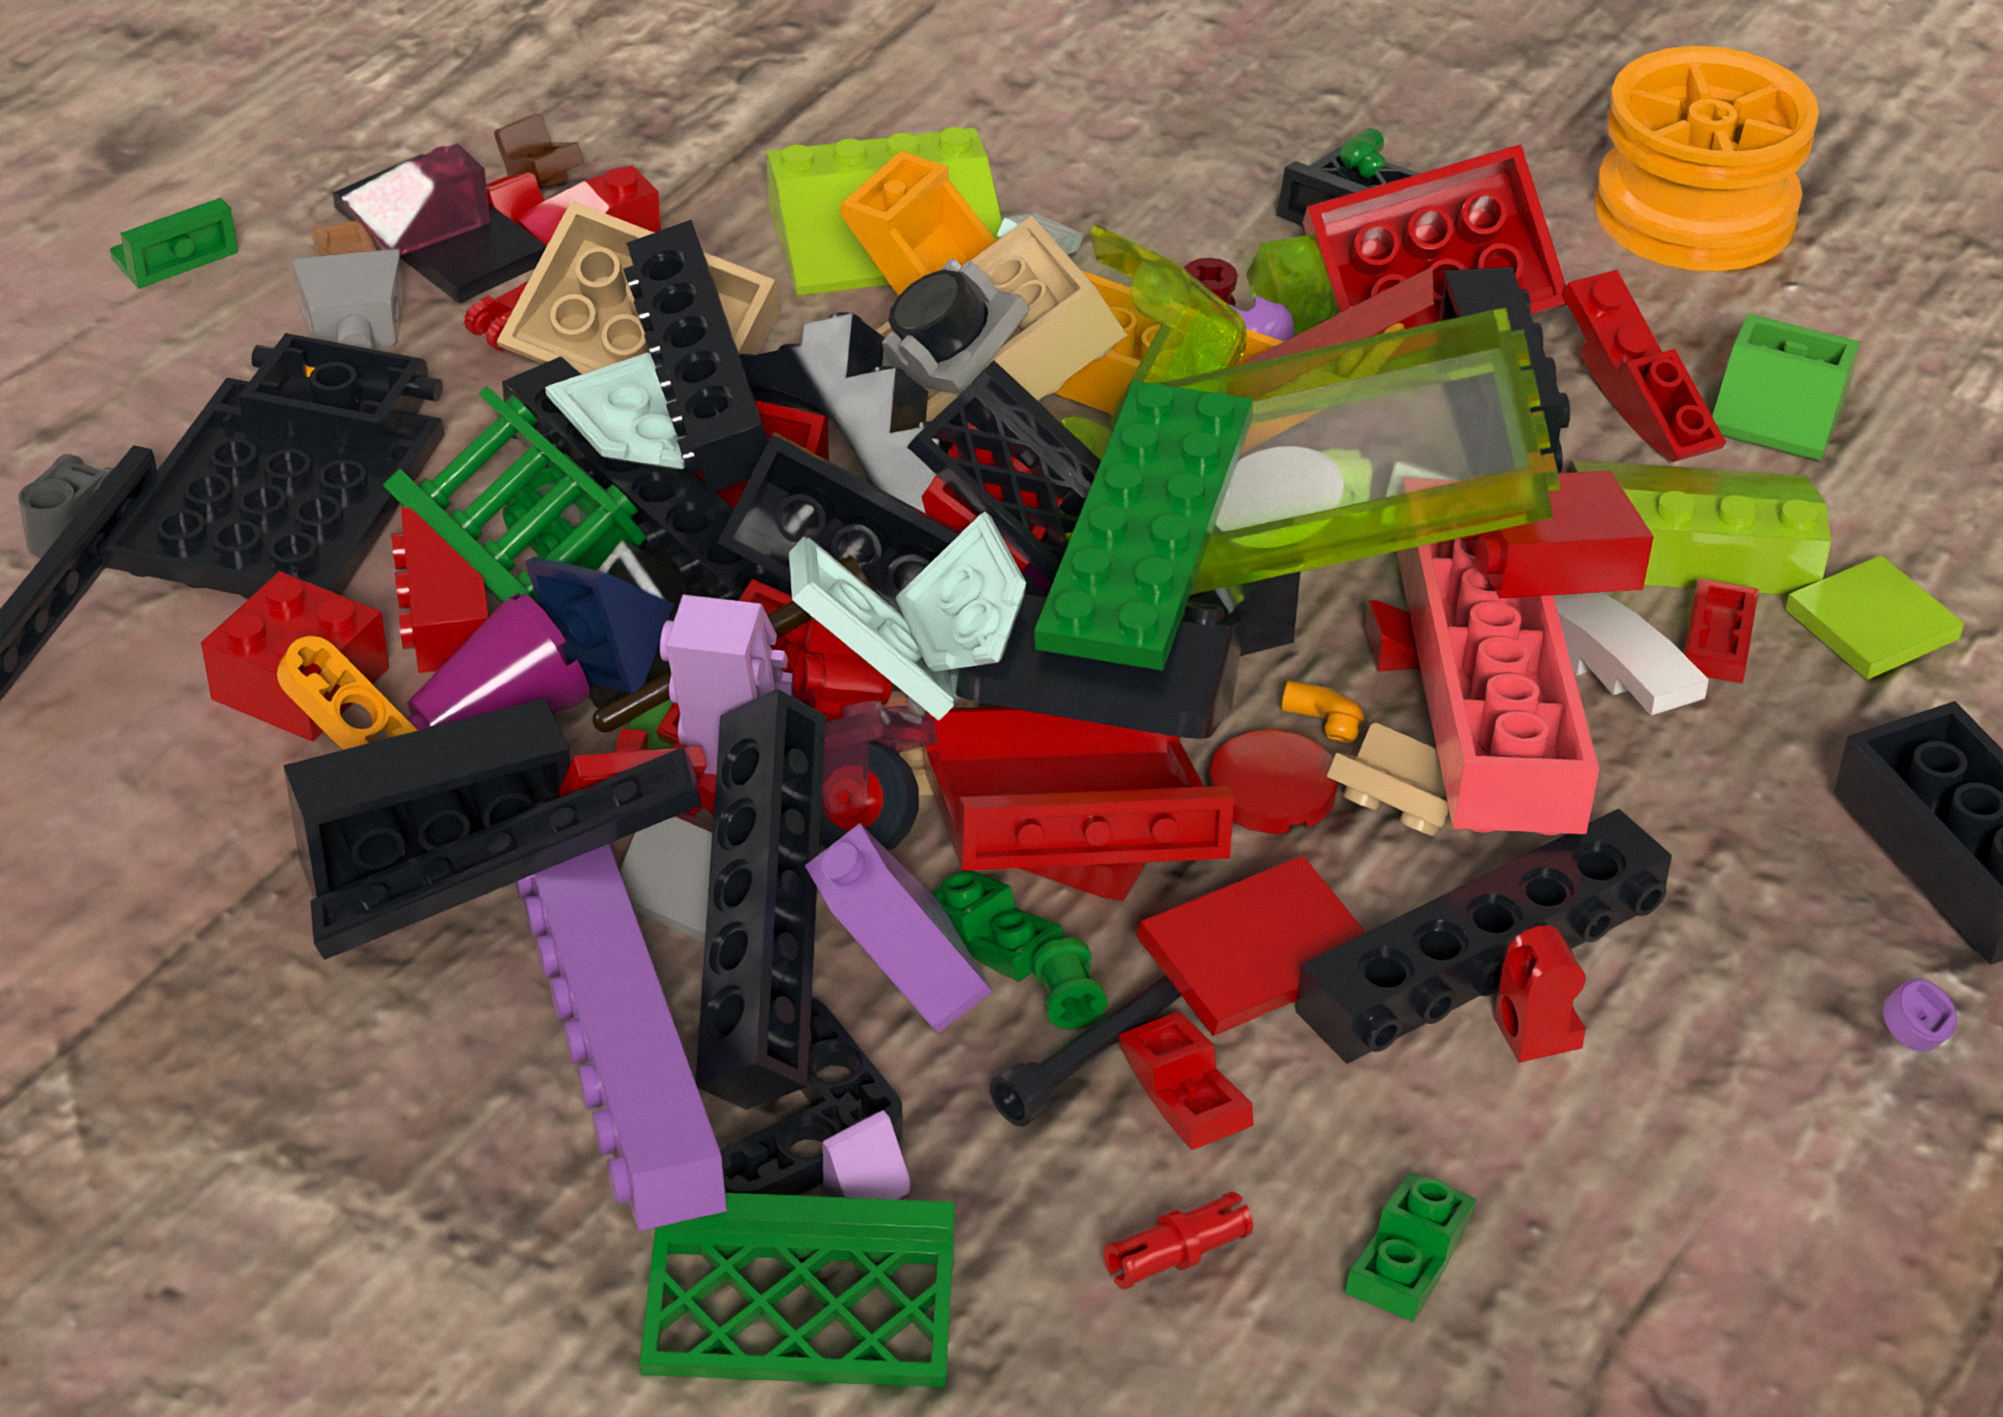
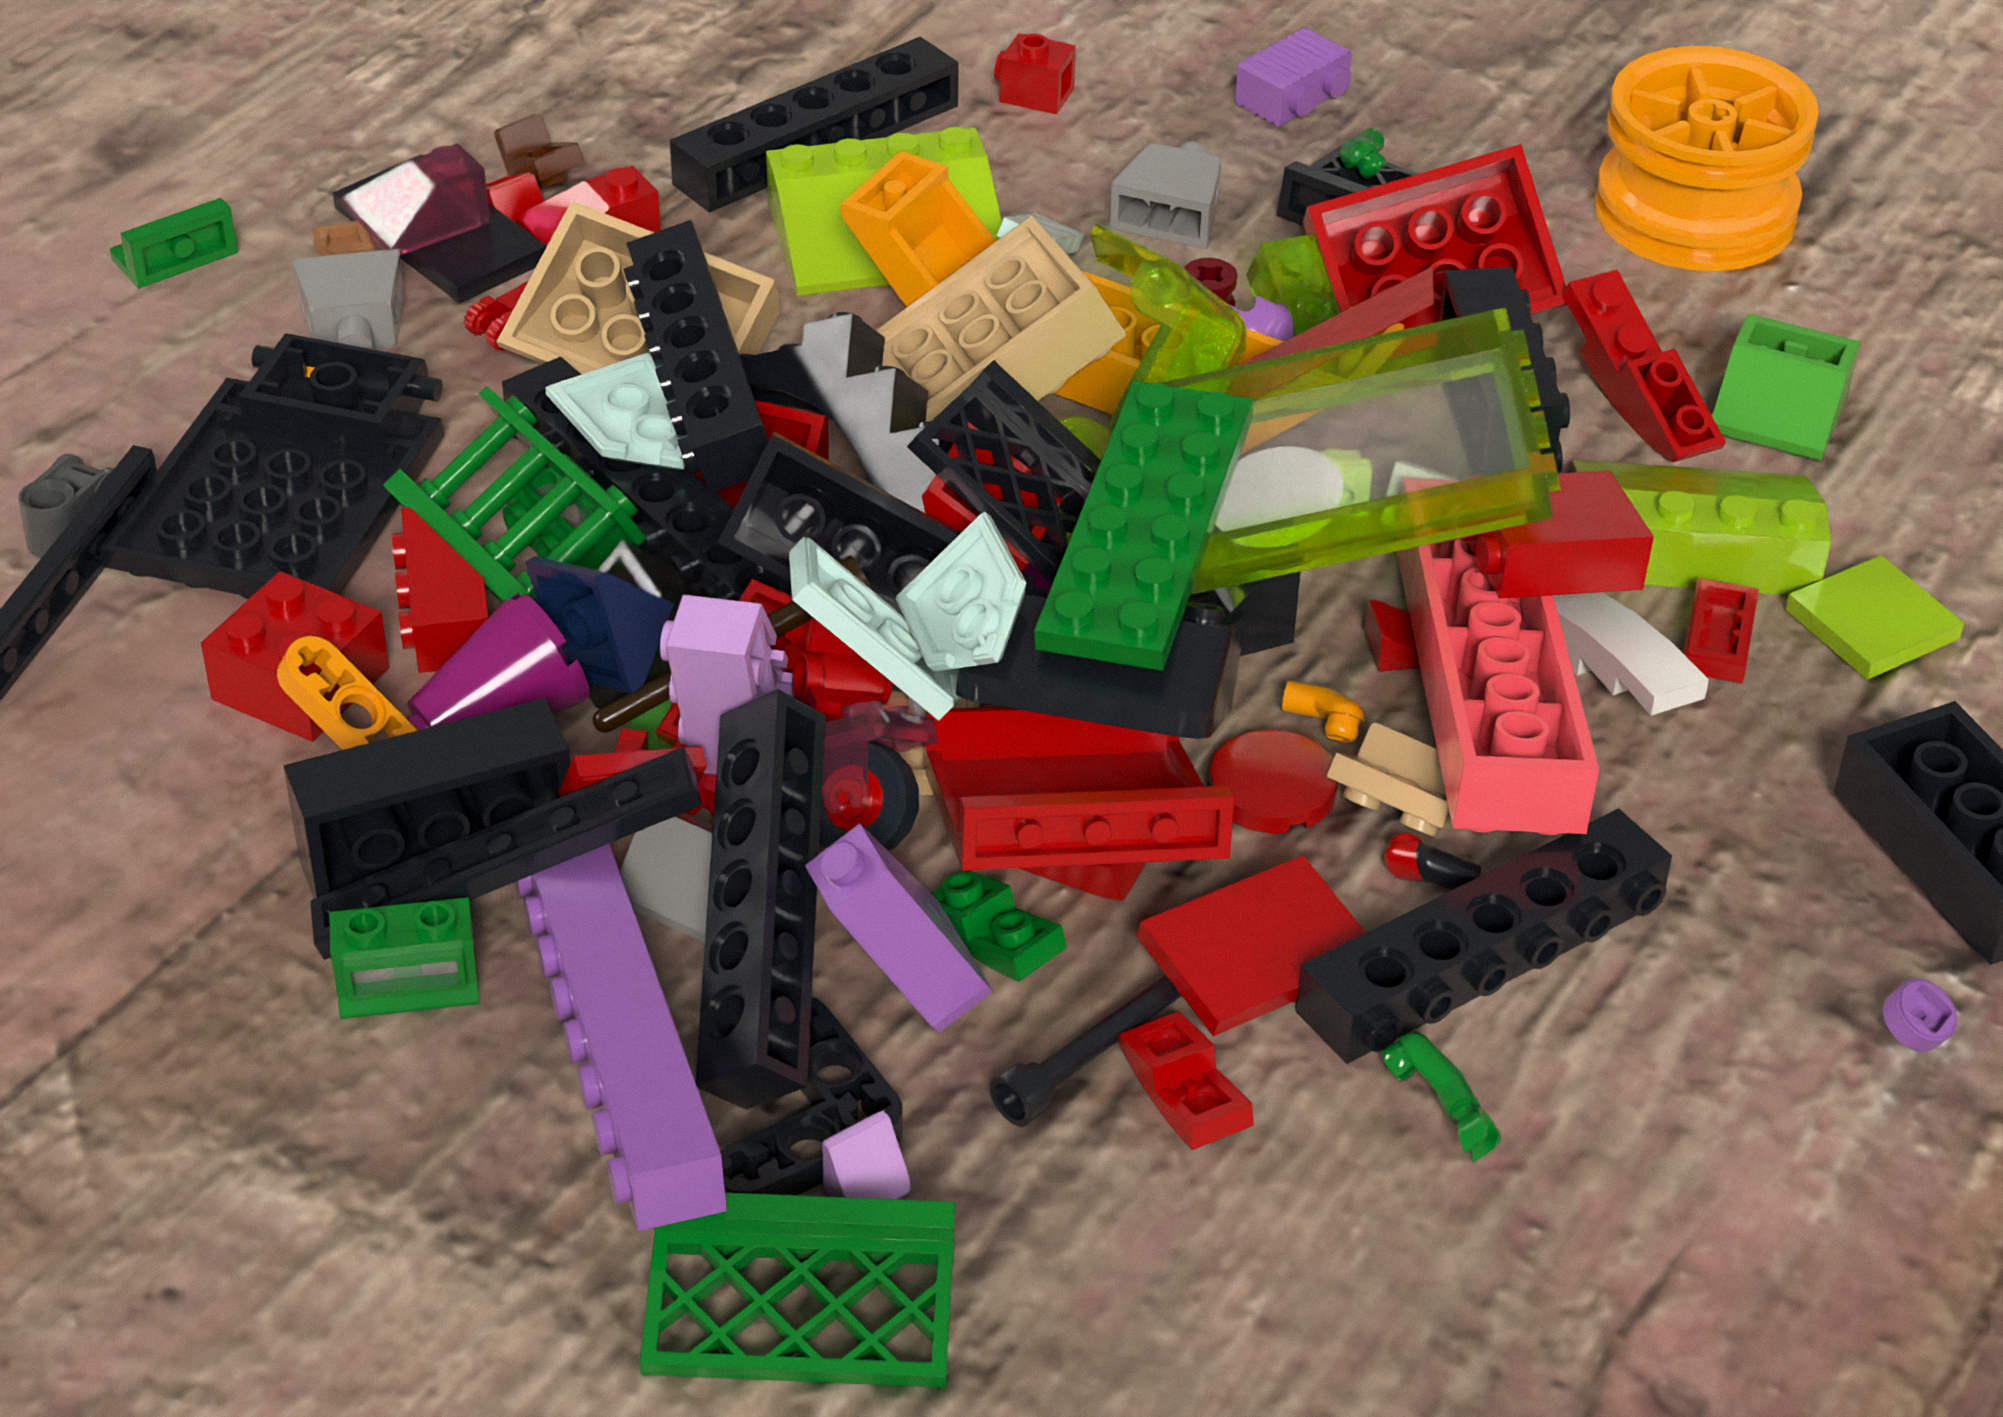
(404, 958): none -> green window
(856, 102): none -> black brick
(950, 326): piece -> none
(1036, 73): none -> red brick
(1072, 994): green bush -> none
(1168, 194): none -> light grey torso
(1177, 1240): red pin -> none
(1292, 76): none -> medium lavender brick
(1411, 1246): green slope -> none
(1418, 862): none -> arm
(1418, 1053): none -> green arm
(1539, 992): red leg -> none

